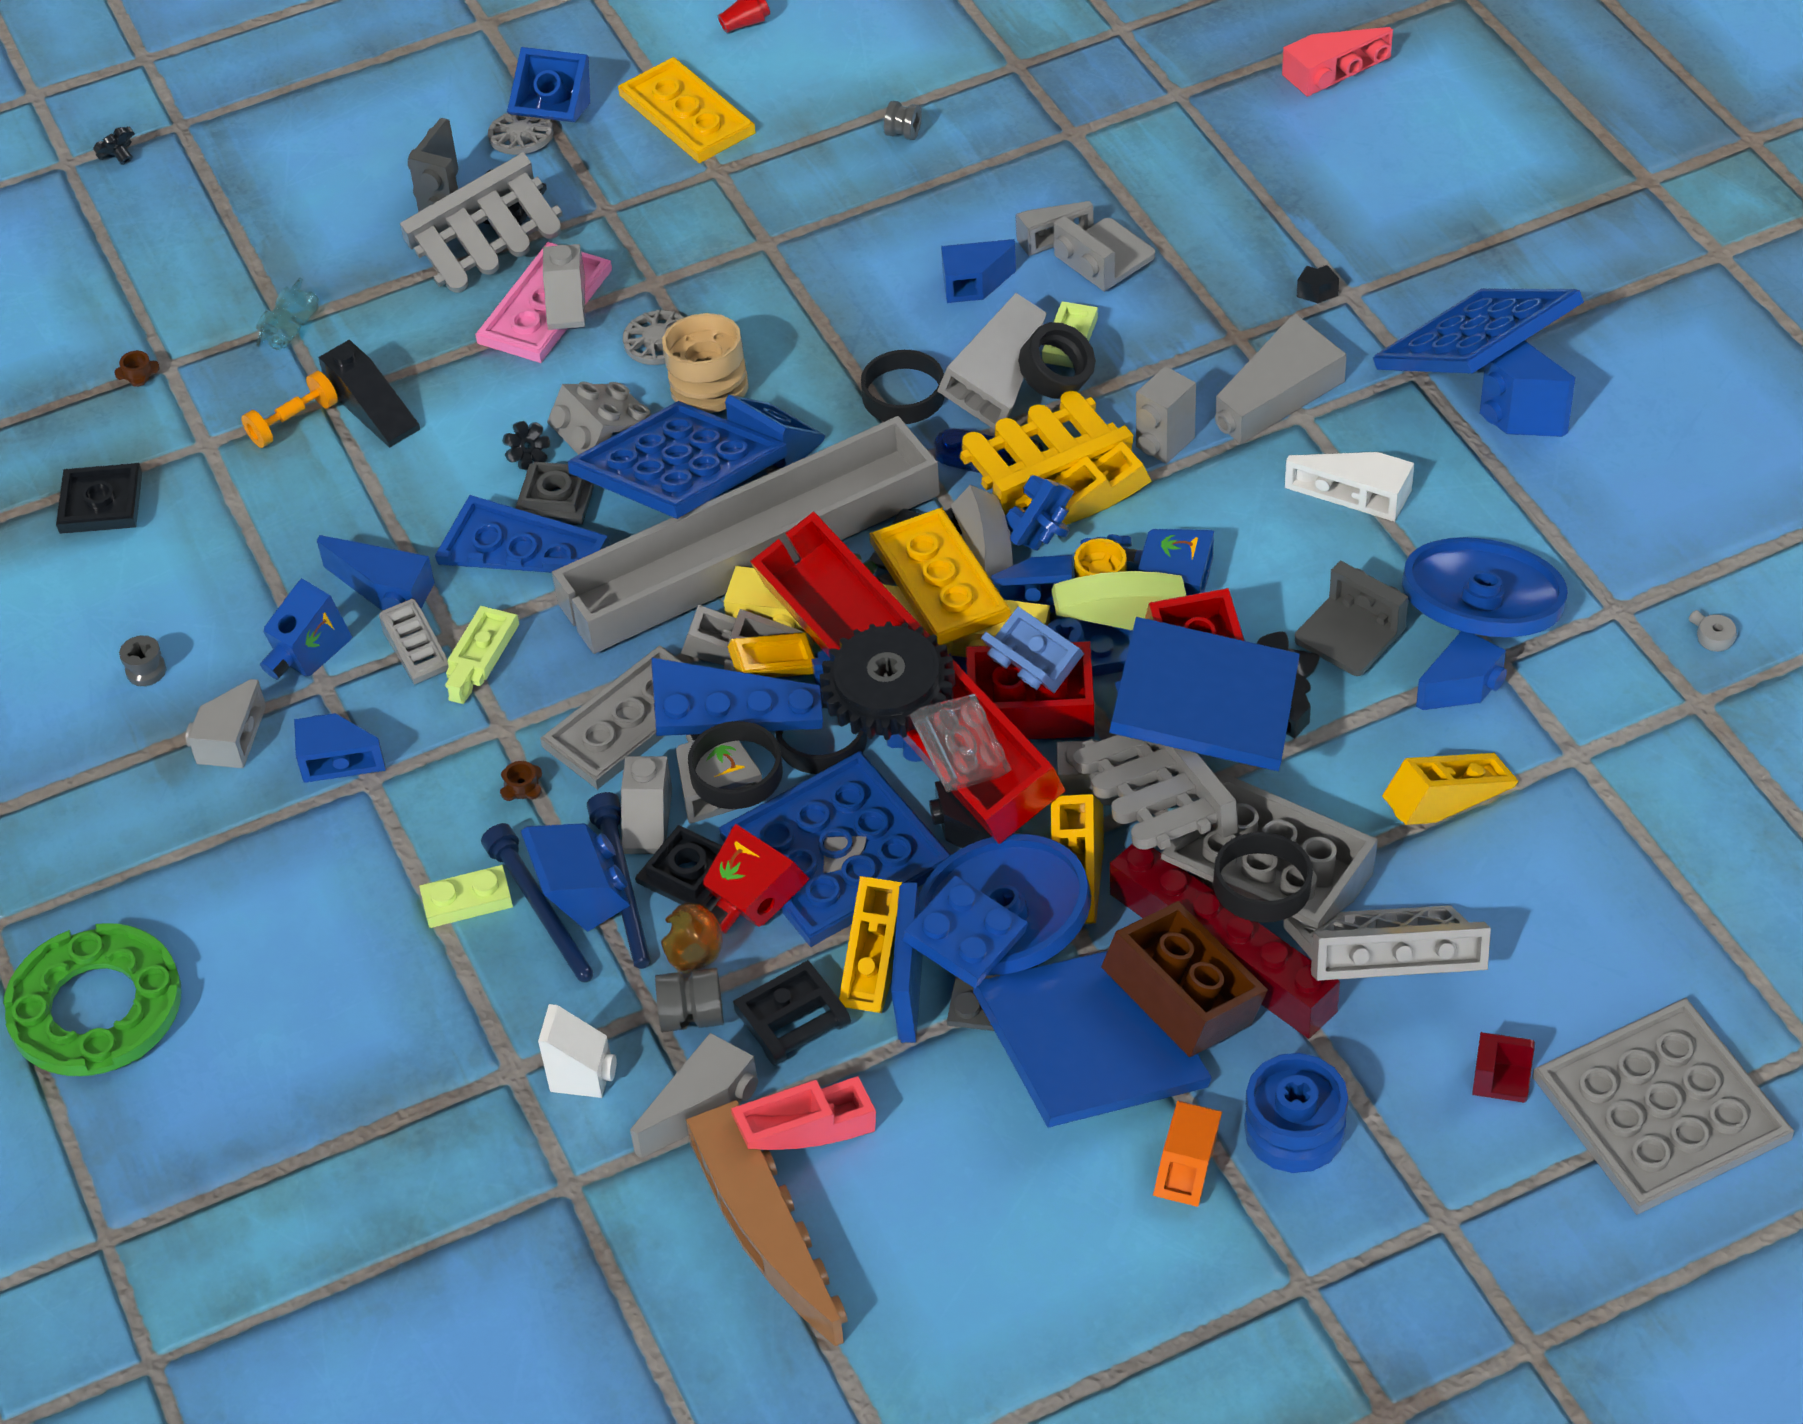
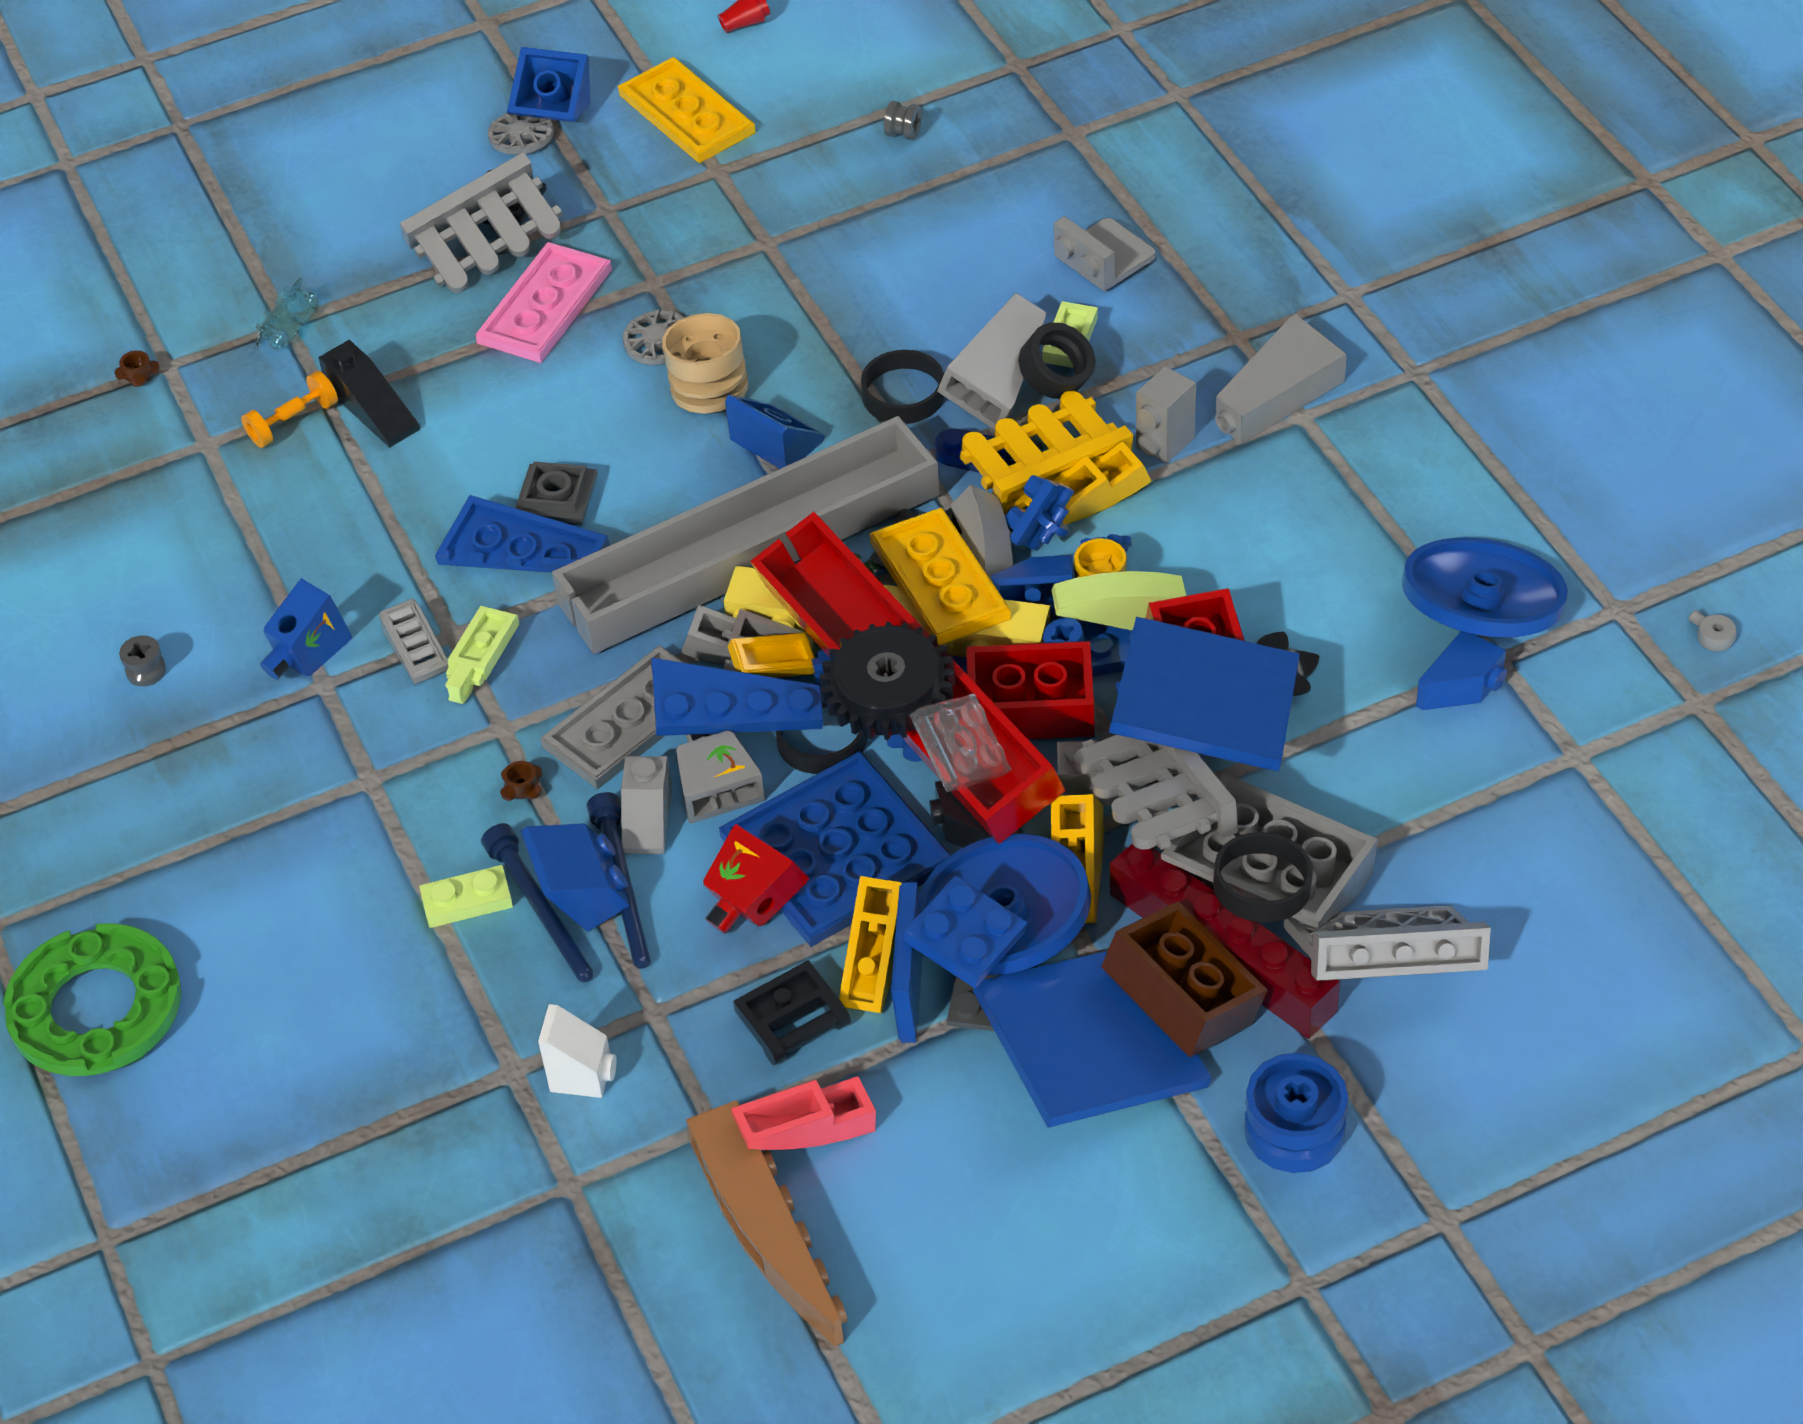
(99, 498): black plate -> none
(116, 145): black plant -> none
(227, 726): light grey slope -> none
(335, 748): blue slope -> none
(377, 572): blue slope -> none
(434, 165): dark grey bracket -> none
(526, 444): black plant -> none
(564, 286): light grey slope -> none
(592, 412): light grey bracket -> none
(677, 459): blue tile -> none
(680, 884): black piece -> none
(689, 1000): dark grey wheel -> none
(693, 938): clear orange hair -> none
(707, 1080): light grey slope -> none
(730, 732): black tyre -> none
(840, 843): light grey tile -> none
(976, 269): blue slope -> none
(1033, 224): light grey slope -> none
(1034, 649): medium blue bracket -> none
(1176, 553): blue torso -> none
(1187, 1153): orange slope -> none
(1299, 713): black piece -> none
(1317, 284): black piece -> none
(1334, 56): coral slope -> none
(1355, 620): dark grey bracket -> none
(1358, 481): white slope -> none
(1441, 786): yellow slope -> none
(1477, 330): blue tile -> none
(1503, 1067): dark red panel -> none
(1527, 393): blue slope -> none
(1662, 1105): light grey tile -> none

